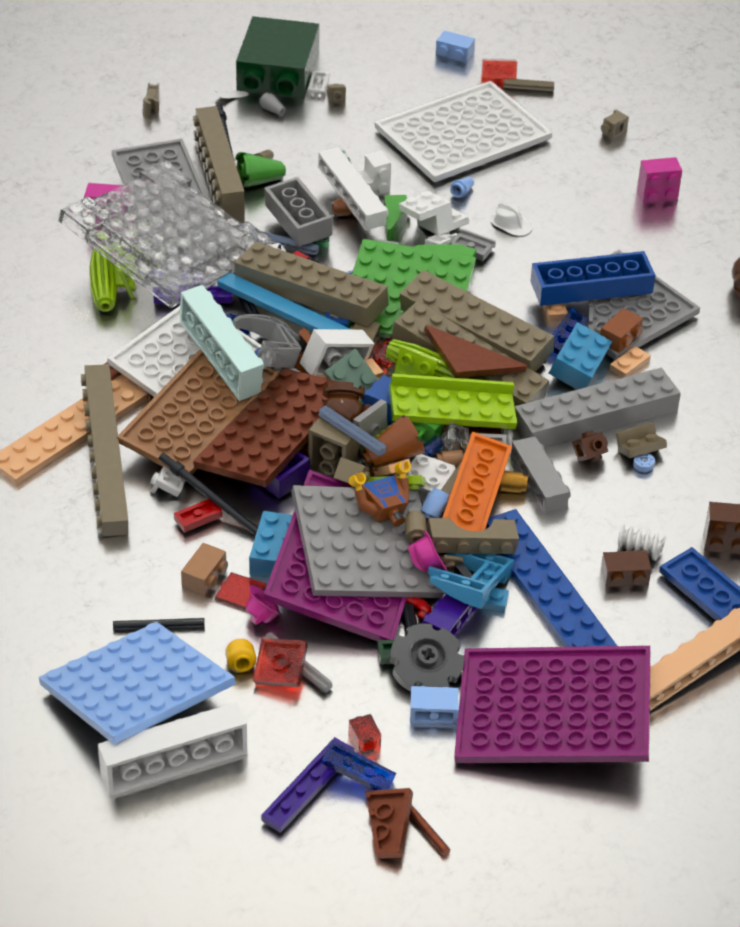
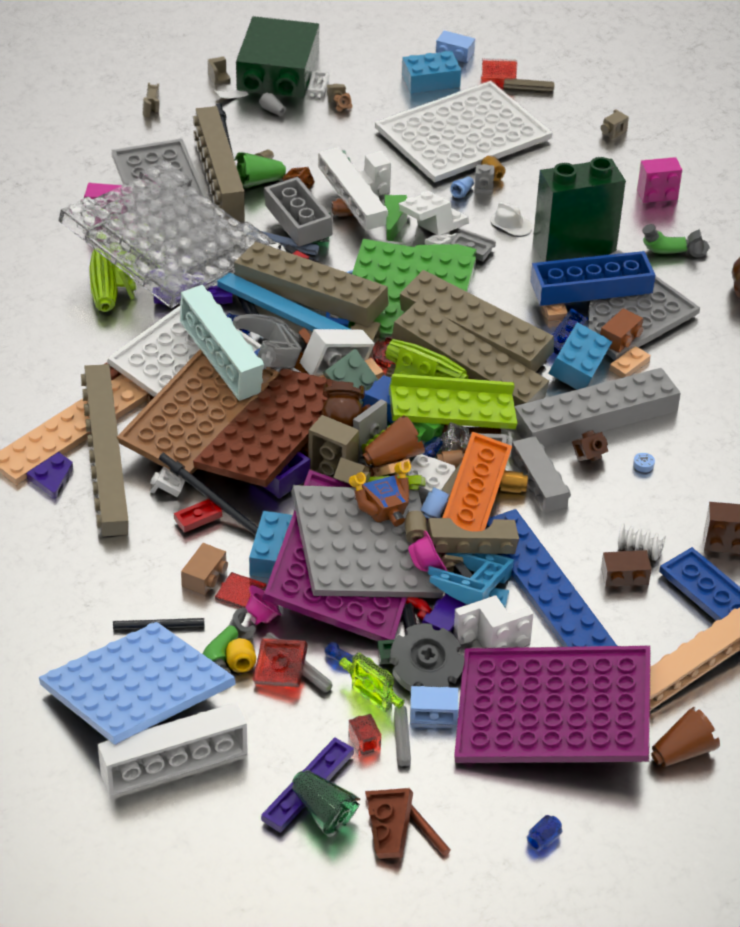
(51, 474): none -> dark purple wing
(217, 70): none -> dark tan panel
(217, 647): none -> piece
(303, 173): none -> dark orange bracket
(325, 801): none -> clear green cone
(333, 652): none -> clear blue arm
(344, 97): none -> medium nougat plate
(352, 431): sand blue axle -> none
(357, 767): clear blue plate -> none
(372, 681): none -> clear neon green plate
(402, 736): none -> light grey axle
(431, 72): none -> dark azure brick
(470, 359): copper tile -> none
(484, 179): none -> light grey brick
(493, 625): none -> white bracket
(499, 169): none -> pearl gold brick
(544, 832): none -> clear blue brick
(578, 210): none -> dark green brick
(639, 440): dark tan bracket -> none
(661, 244): none -> piece
(685, 739): none -> dark orange cone

